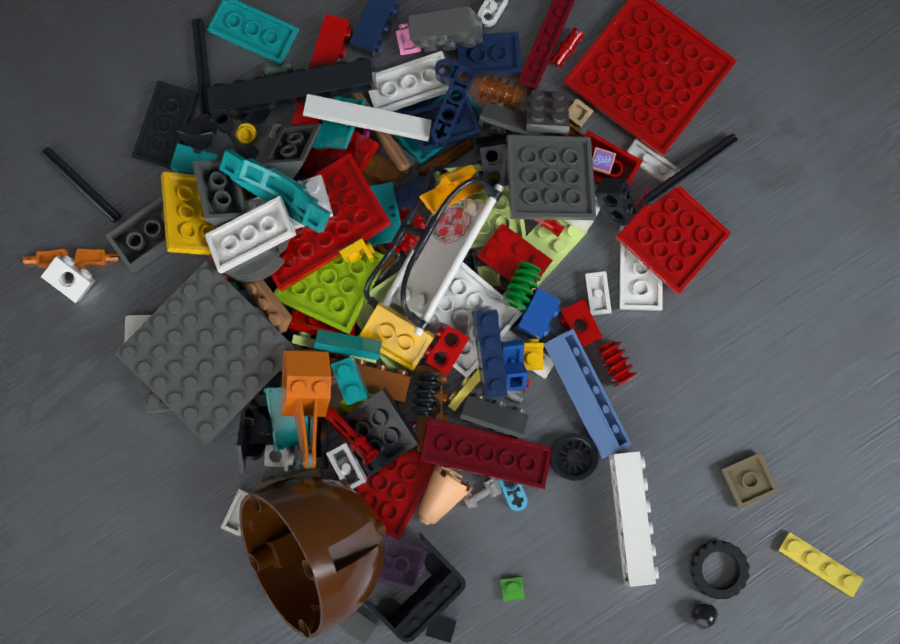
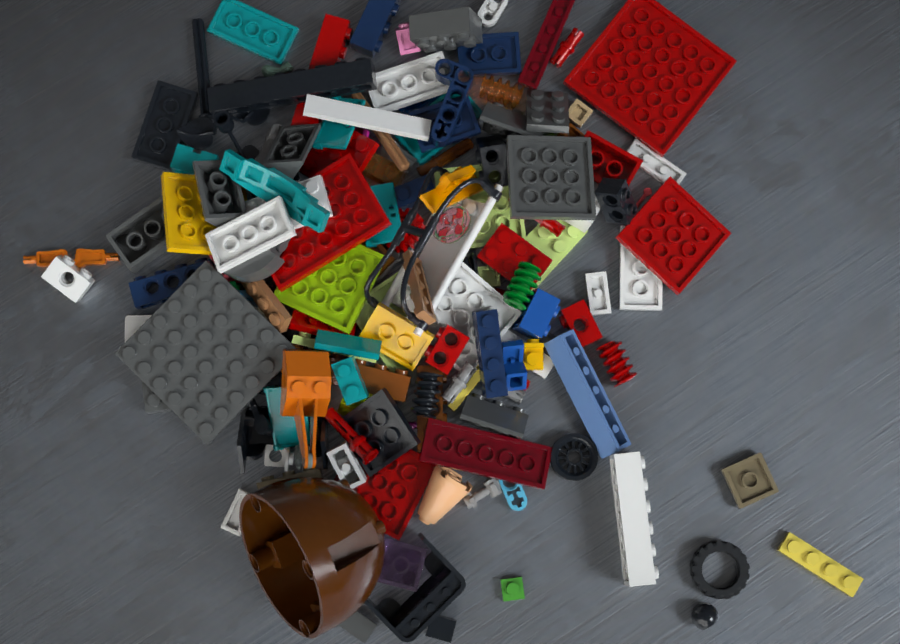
(81, 184): black axle -> none
(140, 286): none -> dark blue brick
(246, 133): yellow plate -> none
(354, 251): yellow bracket -> none
(419, 290): none -> medium nougat plate
(459, 382): none -> light grey pin
(603, 161): tile -> none
(690, 169): black axle -> none

